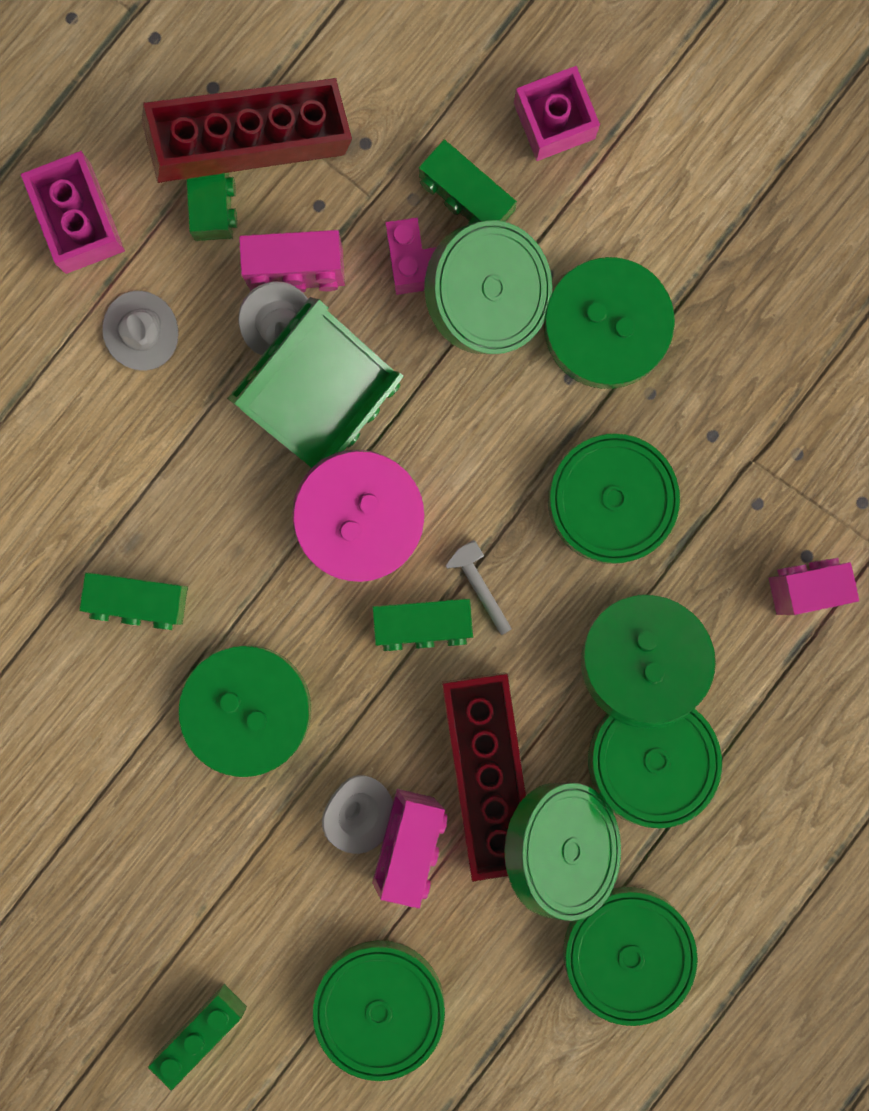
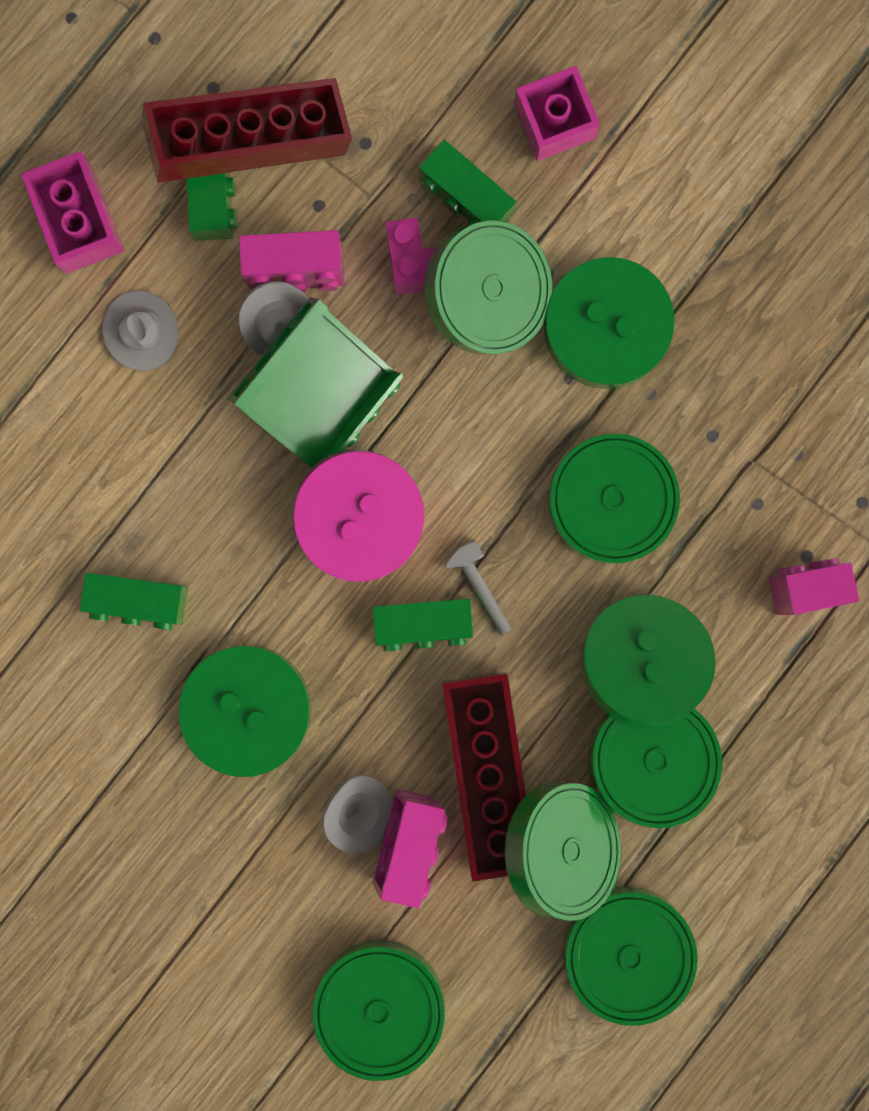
(197, 1037): green brick -> none

